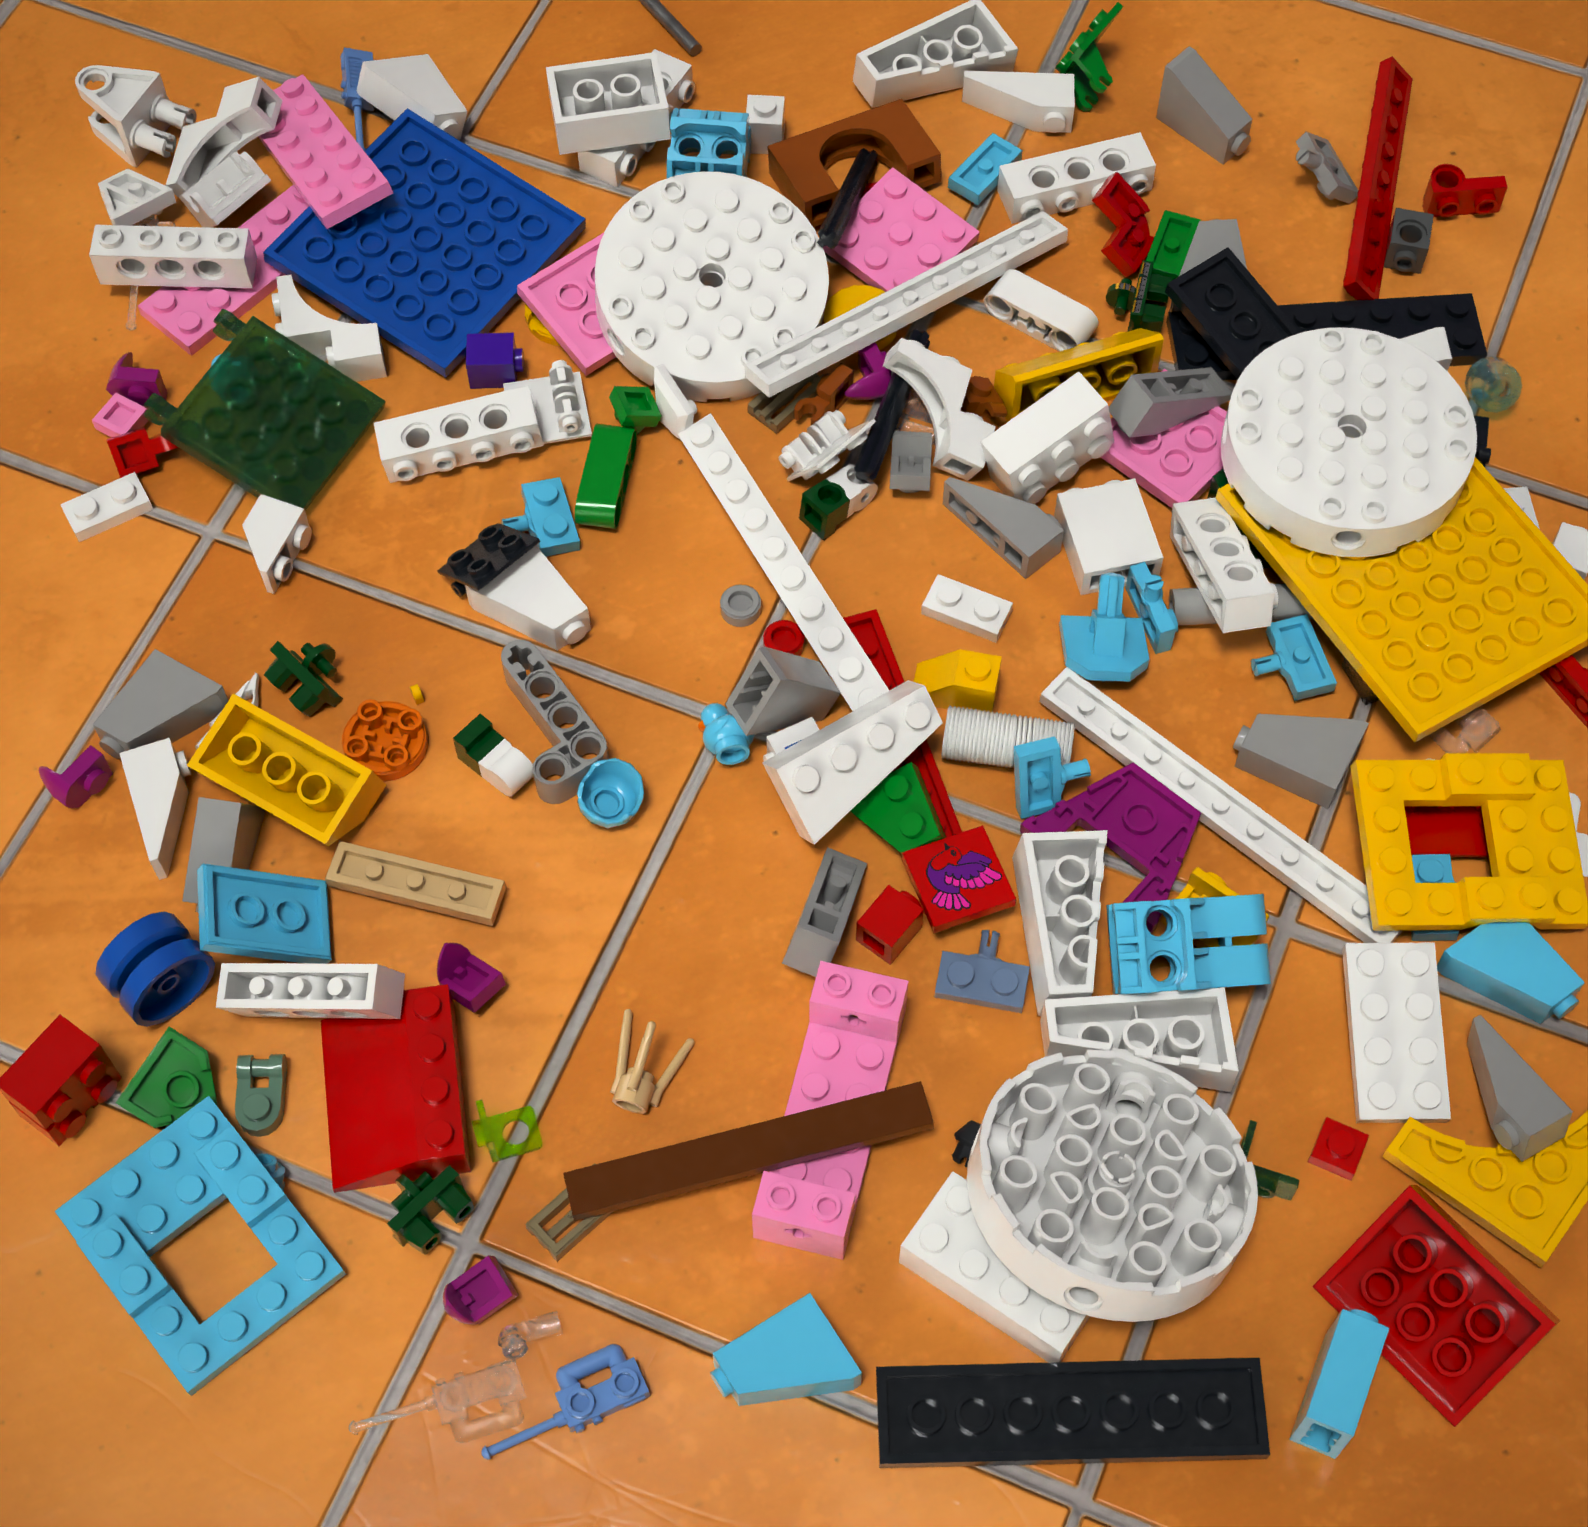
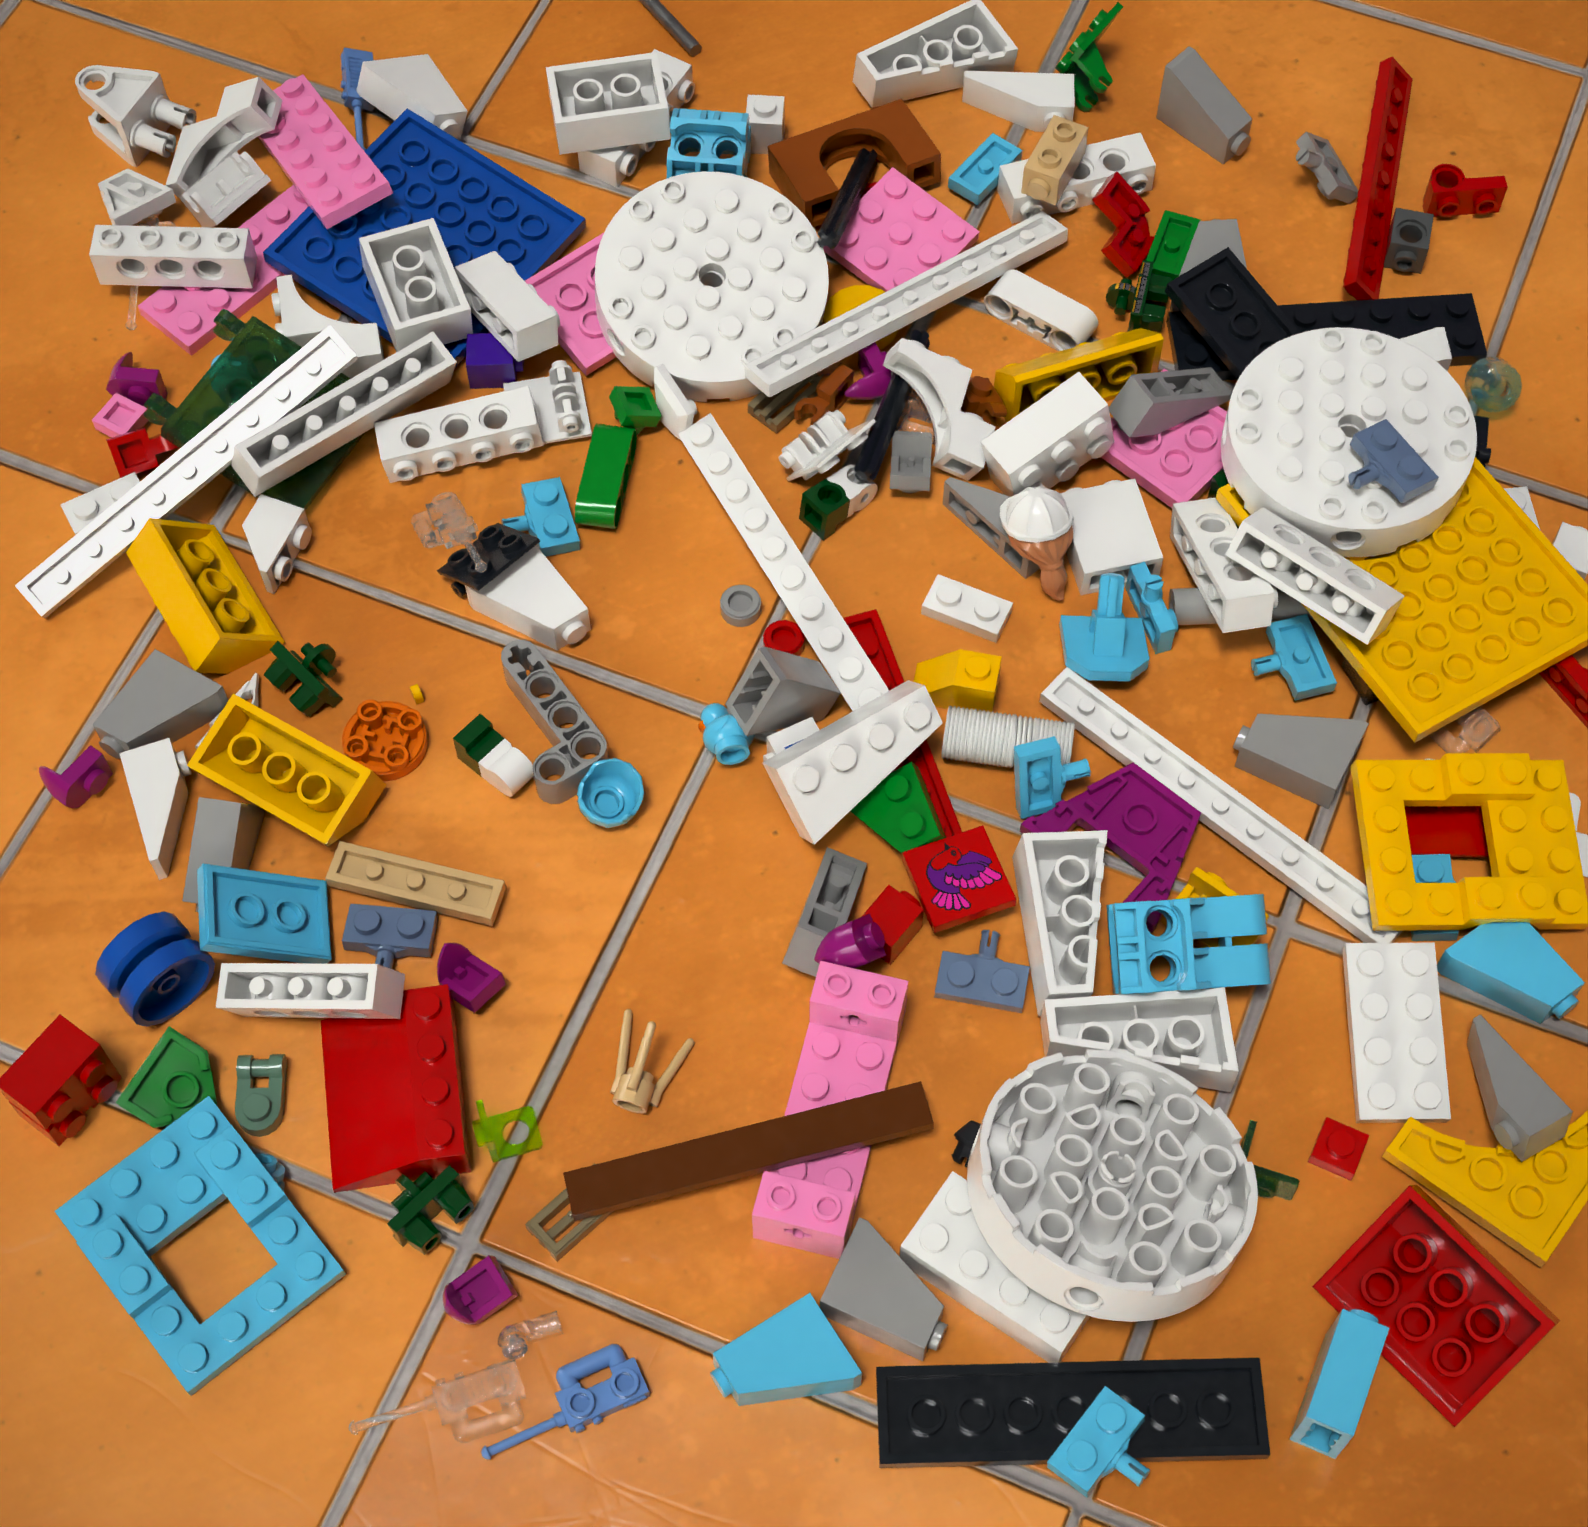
(185, 472): none -> white plate
(202, 595): none -> yellow slope
(342, 414): none -> white brick
(390, 932): none -> sand blue plate
(415, 284): none -> white brick
(453, 526): none -> clear piece
(508, 306): none -> white brick
(852, 943): none -> magenta plate
(882, 1296): none -> light grey slope
(1041, 532): none -> white piece
(1054, 160): none -> tan brick
(1100, 1444): none -> medium azure plate
(1314, 575): none -> white brick
(1390, 462): none -> sand blue plate

